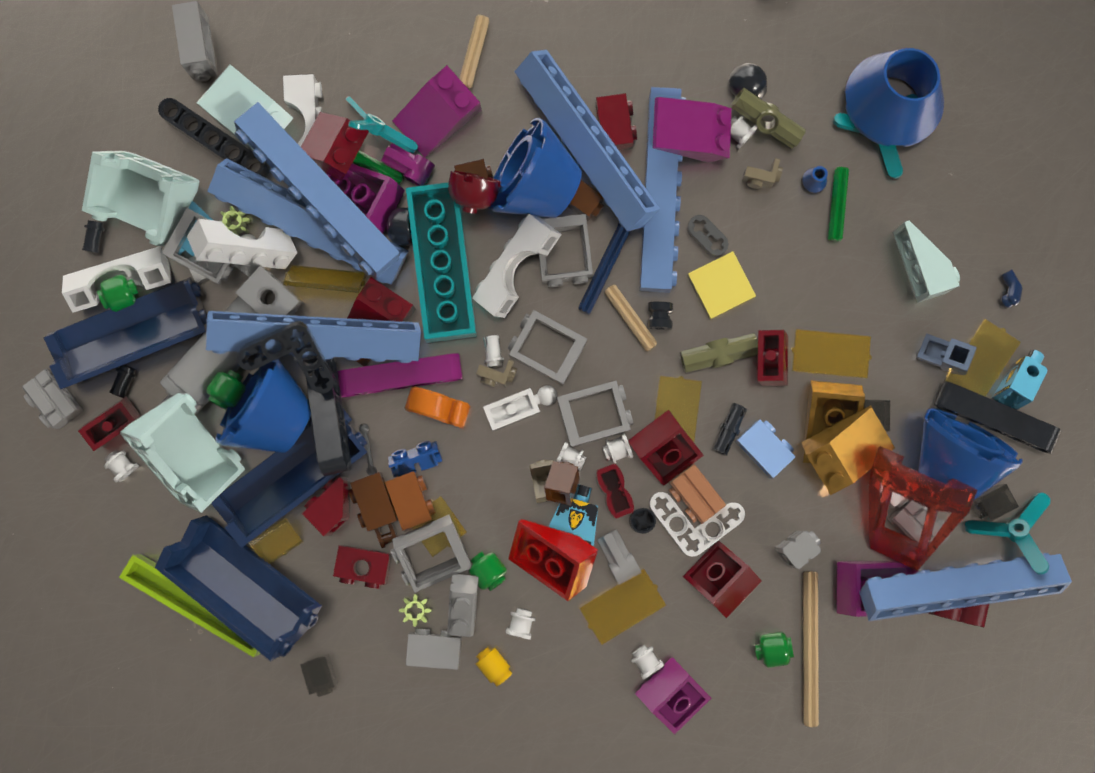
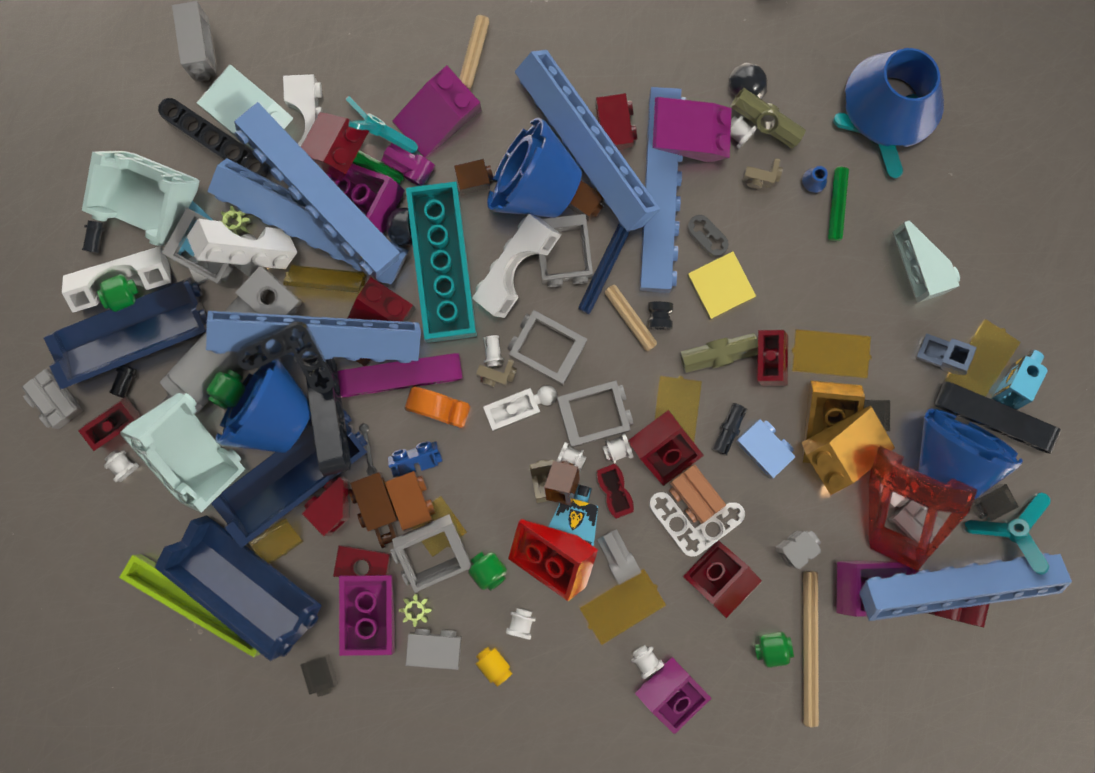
(366, 615): none -> magenta slope
(462, 605): light grey brick -> none
(472, 190): dark red cylinder -> none
(645, 518): black wheel -> none
(1014, 289): dark blue arm -> none

